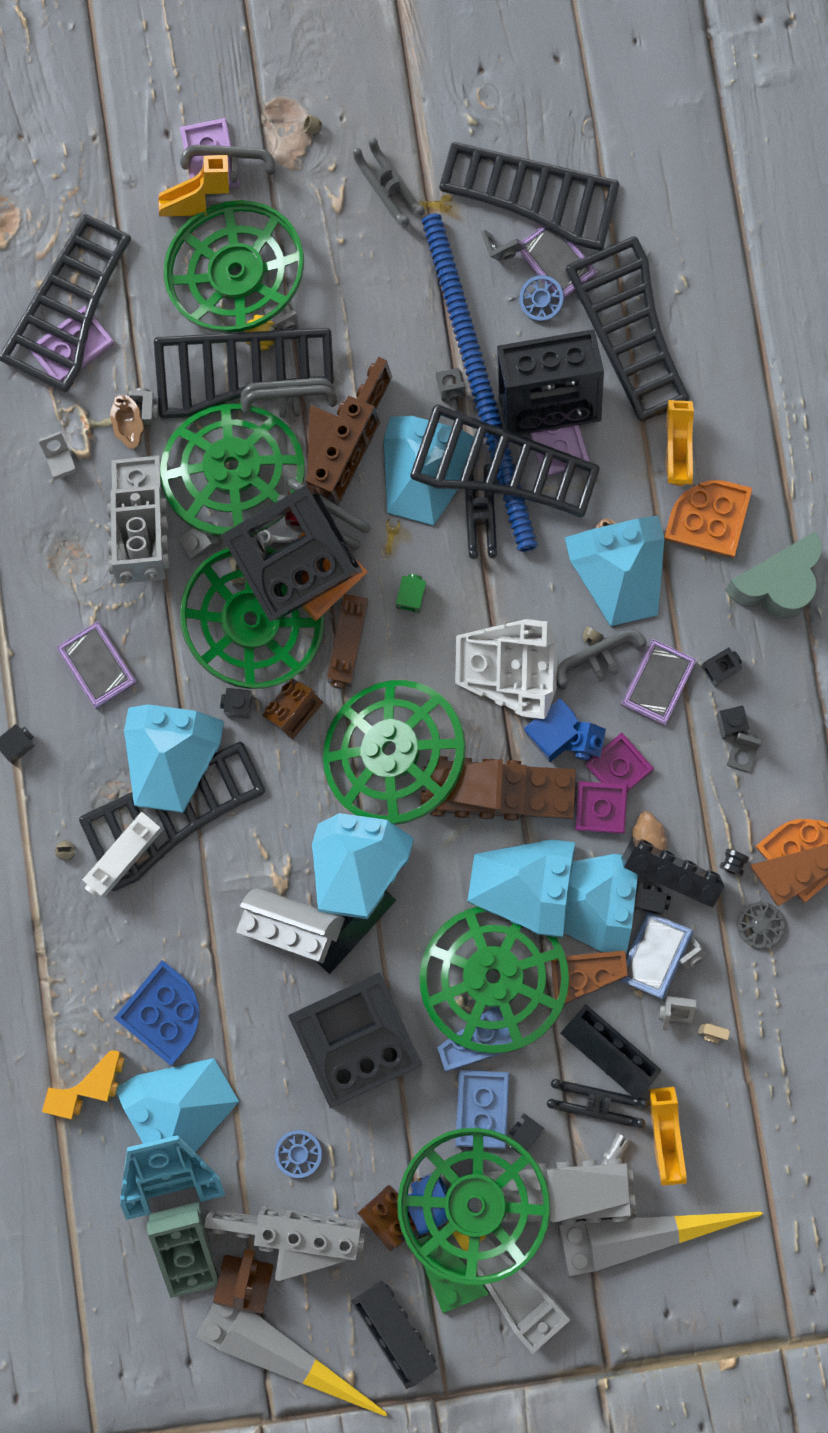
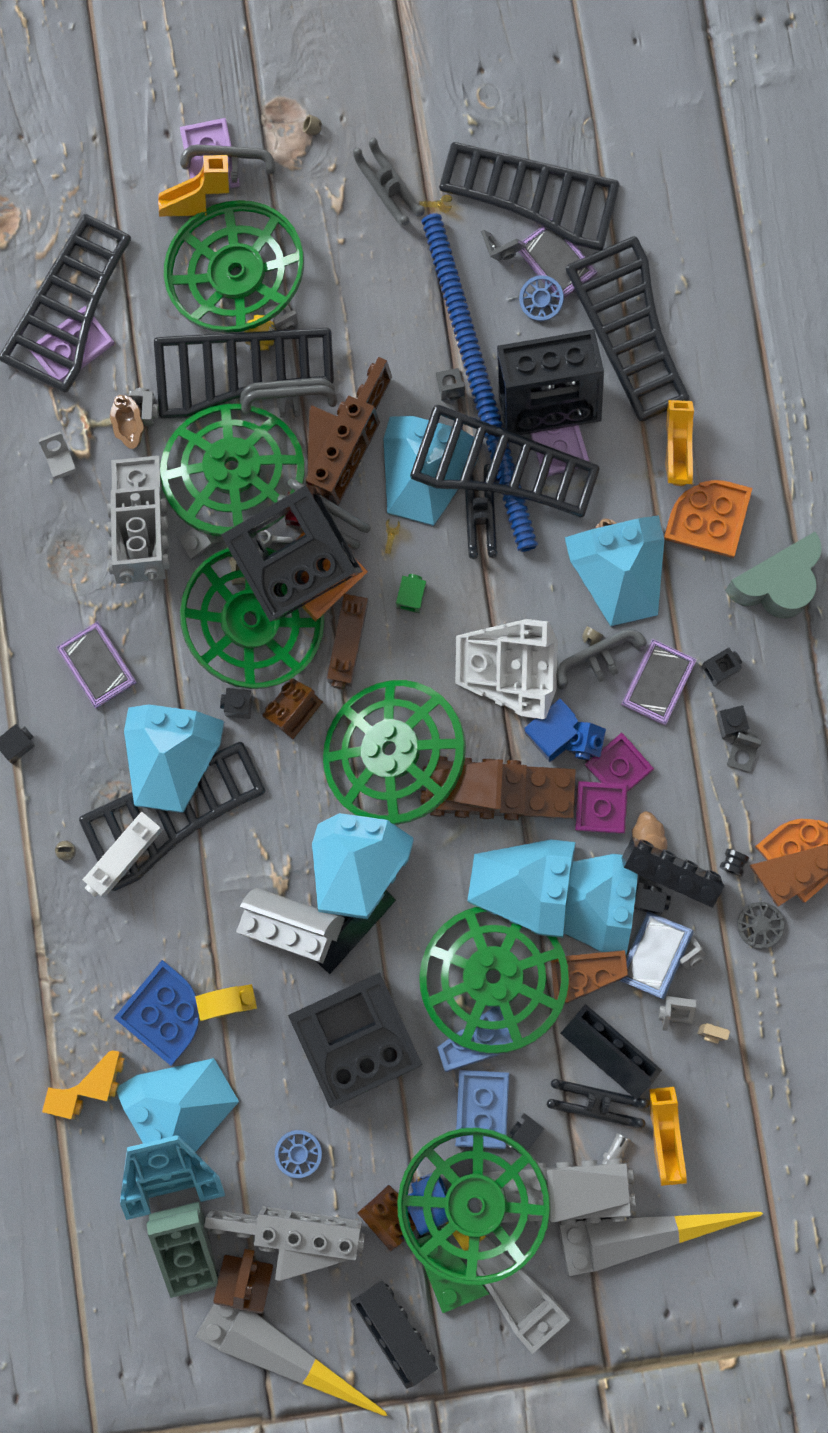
(225, 1002): none -> yellow brick

